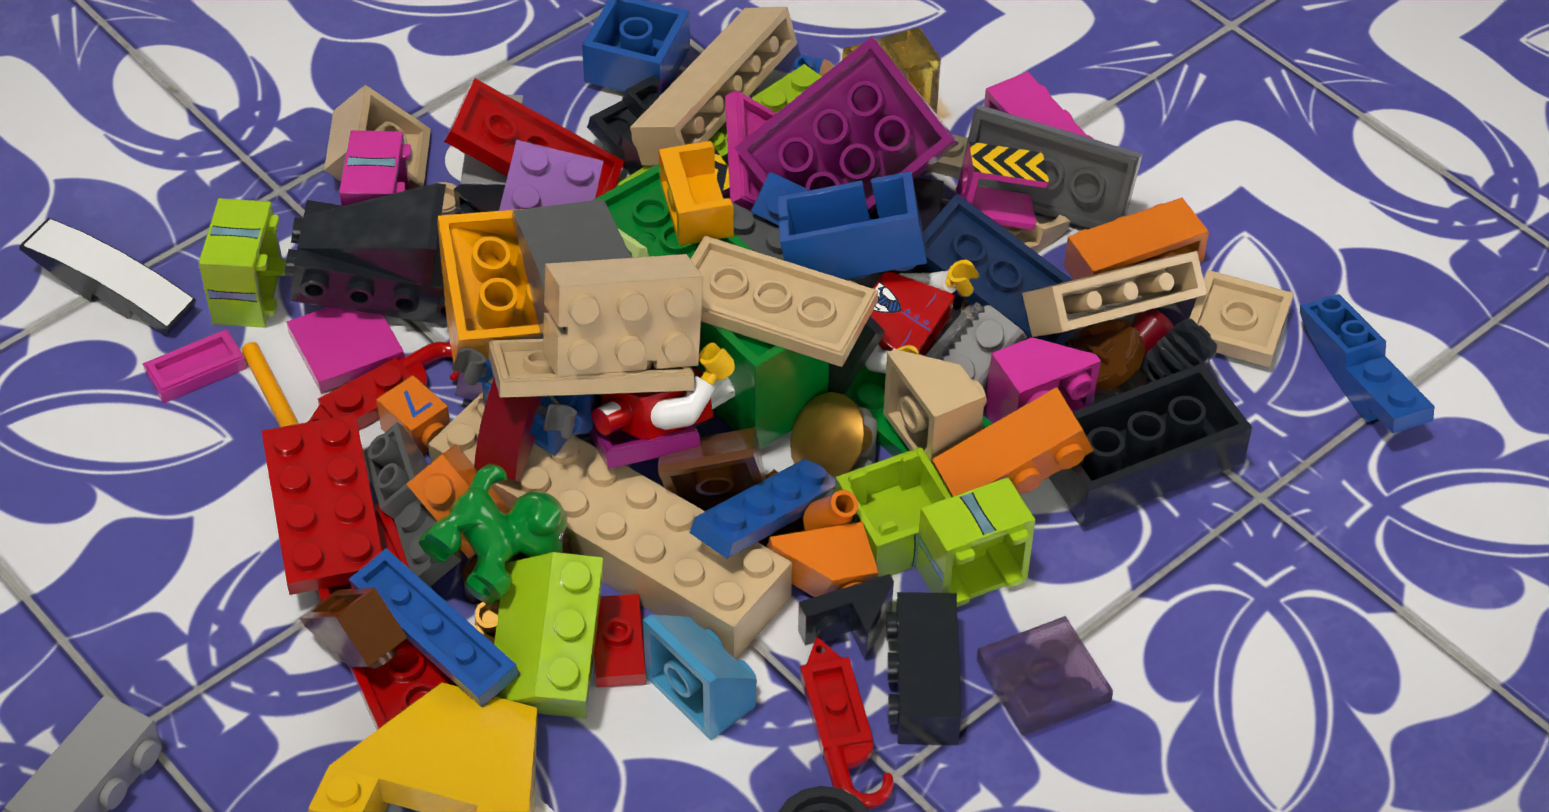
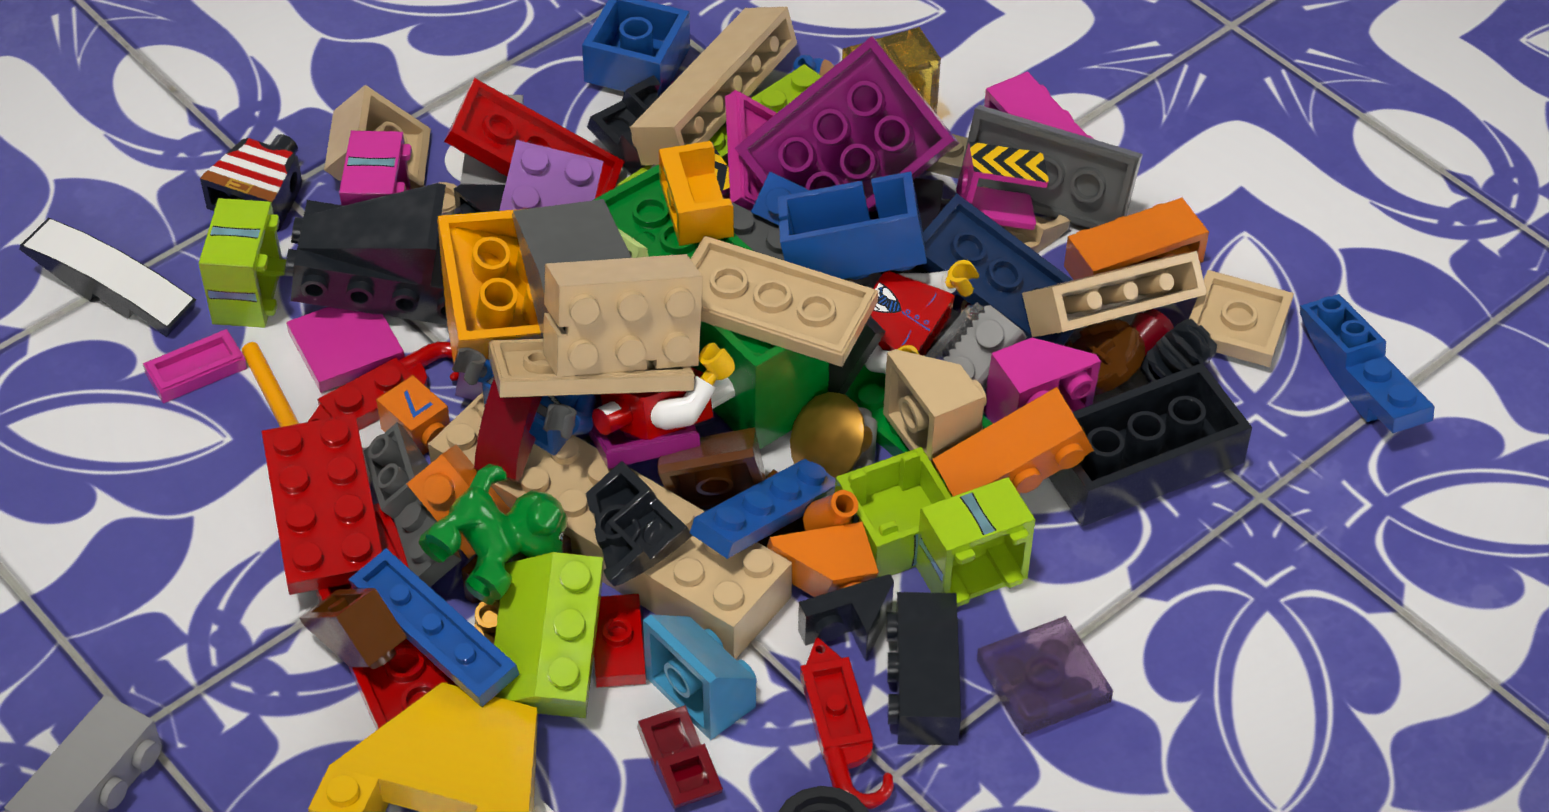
(256, 173): none -> torso
(632, 525): none -> black slope
(679, 757): none -> dark red slope

